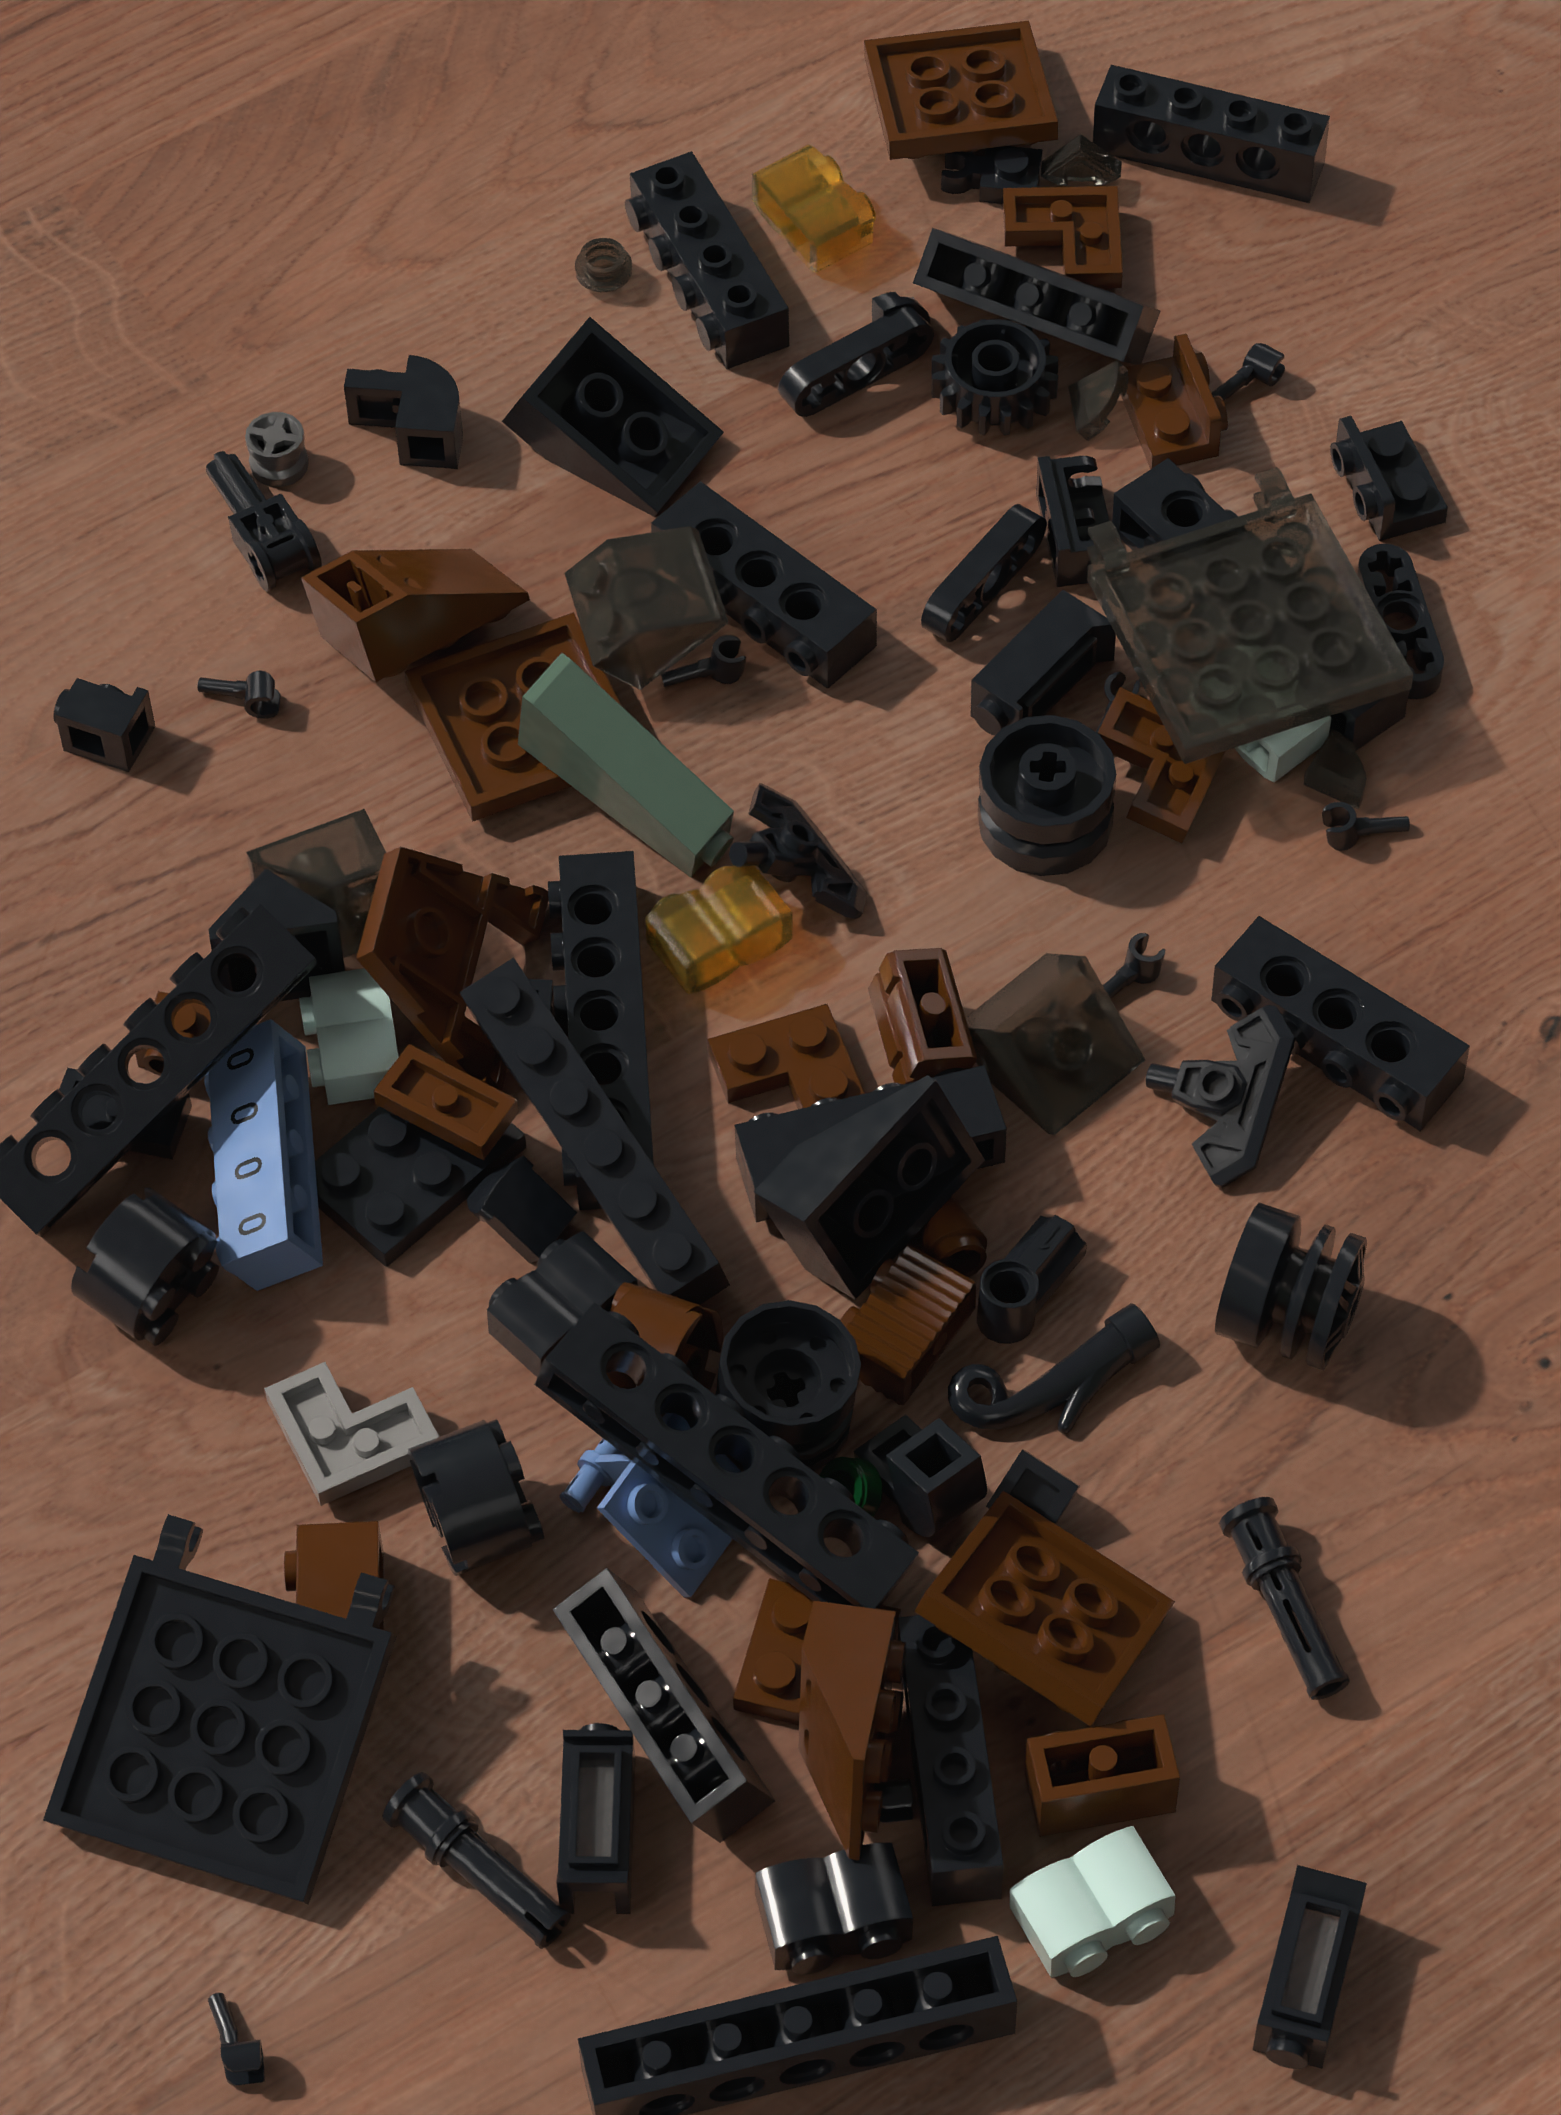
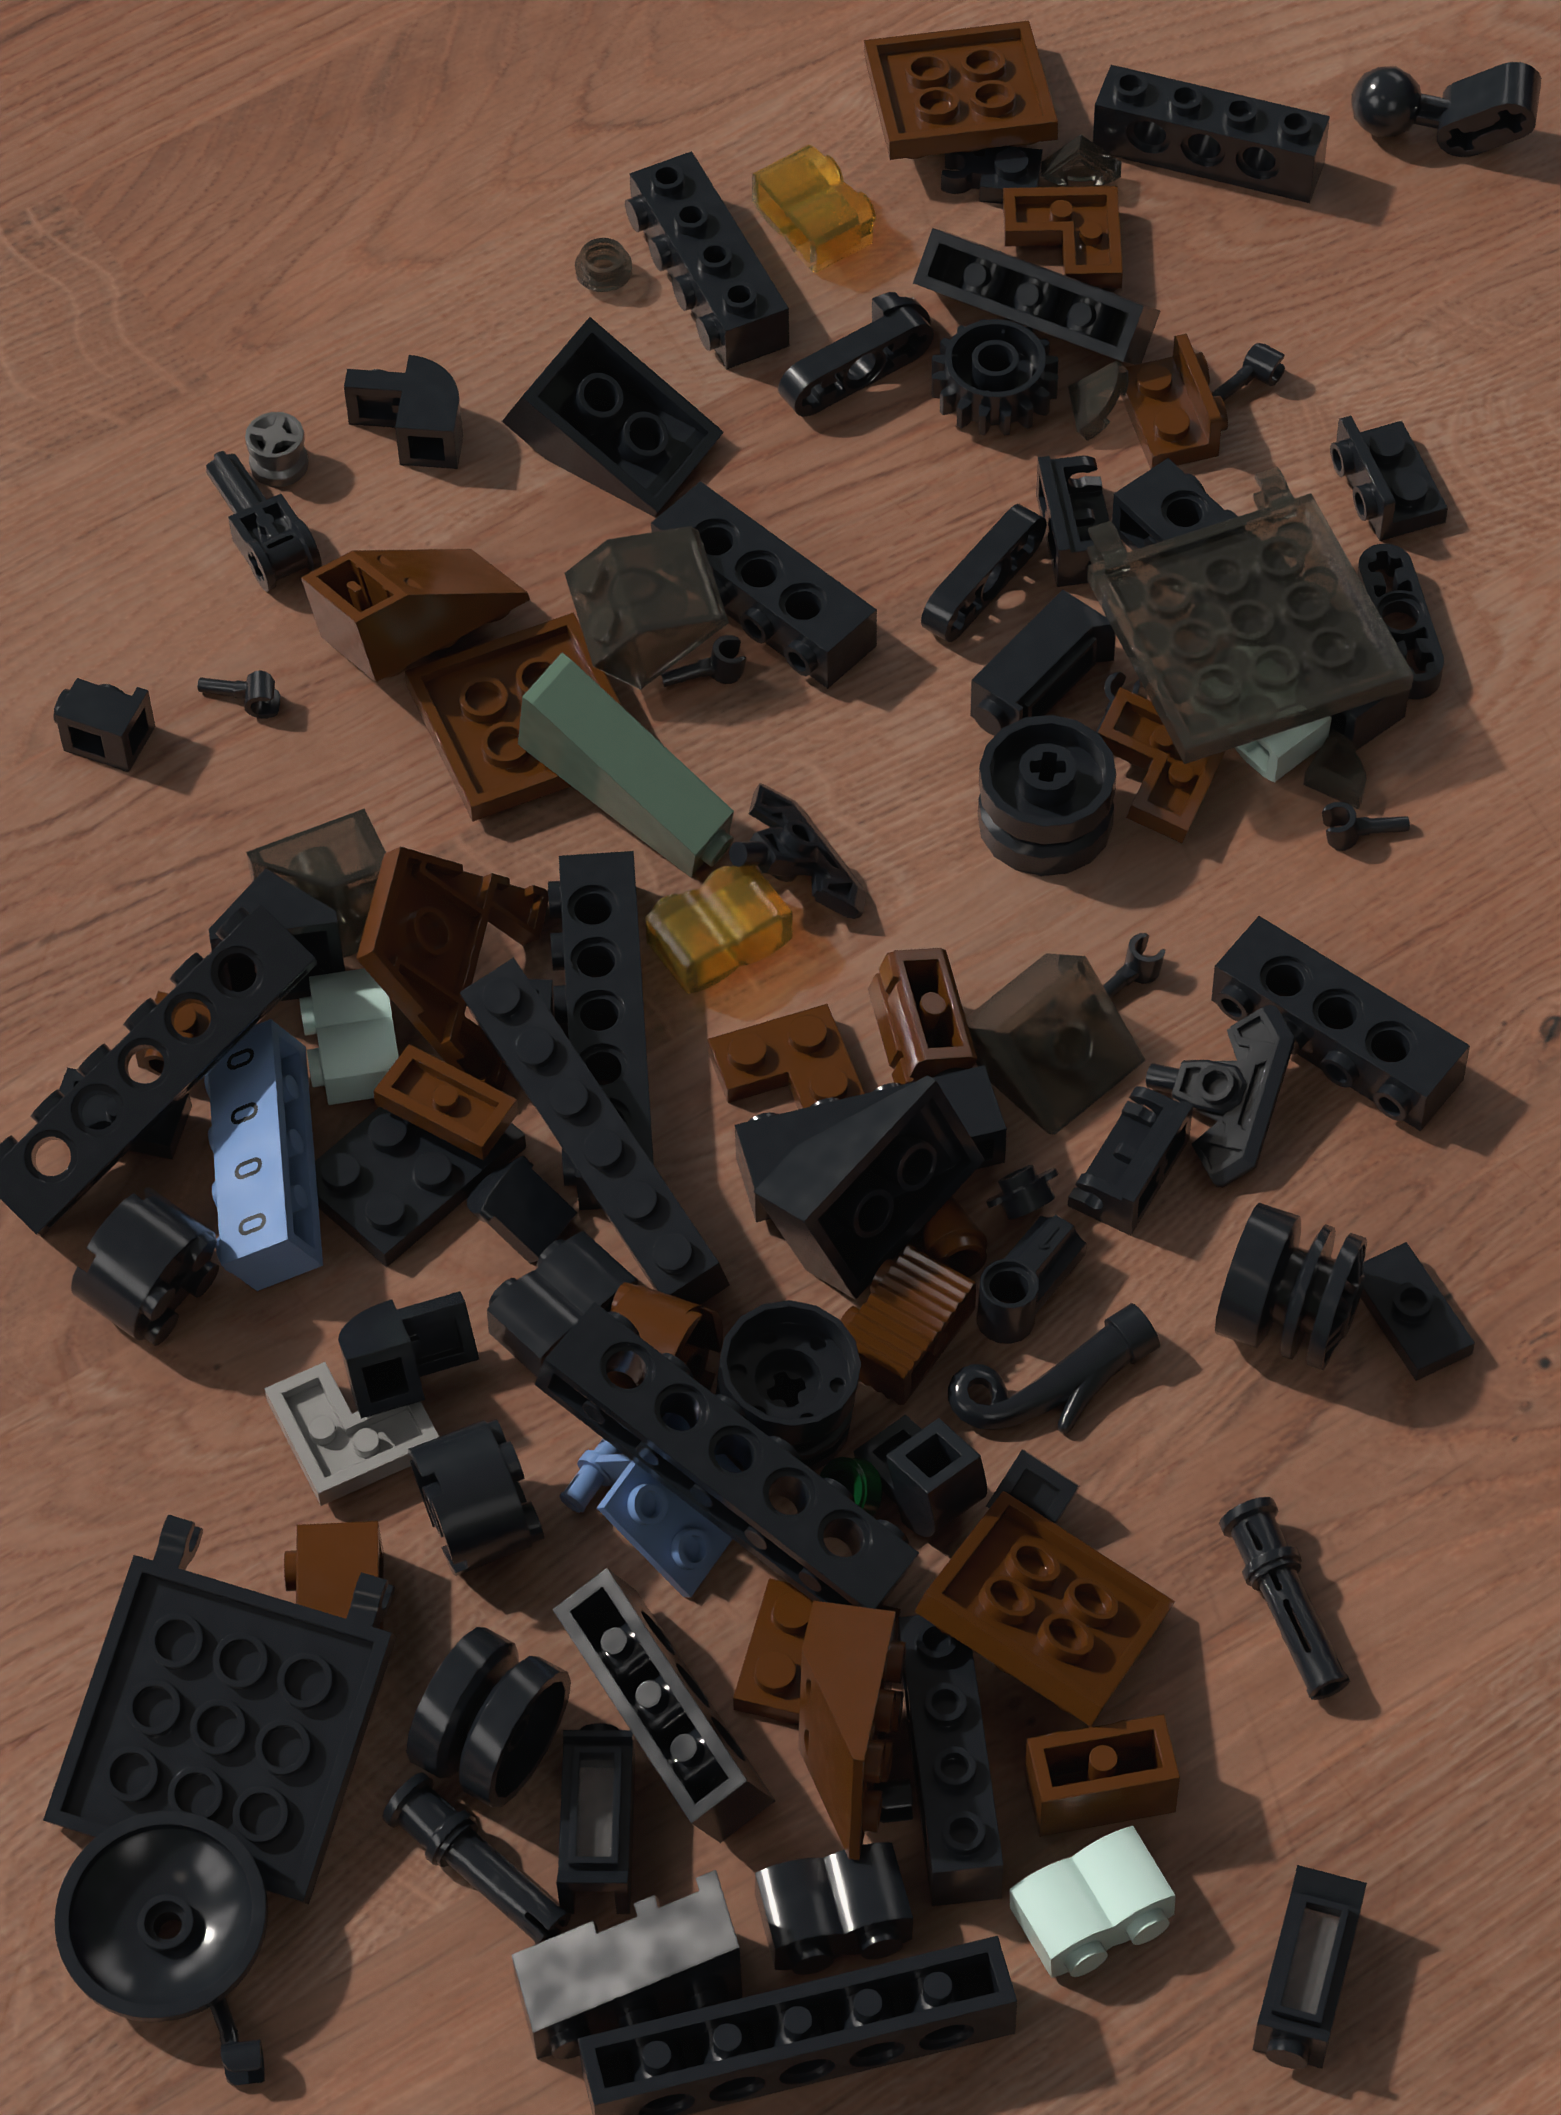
(137, 1880): none -> black dish
(394, 1347): none -> black brick
(488, 1716): none -> black wheel
(630, 1973): none -> wedge
(1024, 1191): none -> black plate
(1133, 1160): none -> black hinge
(1413, 1312): none -> black plate
(1469, 117): none -> black beam

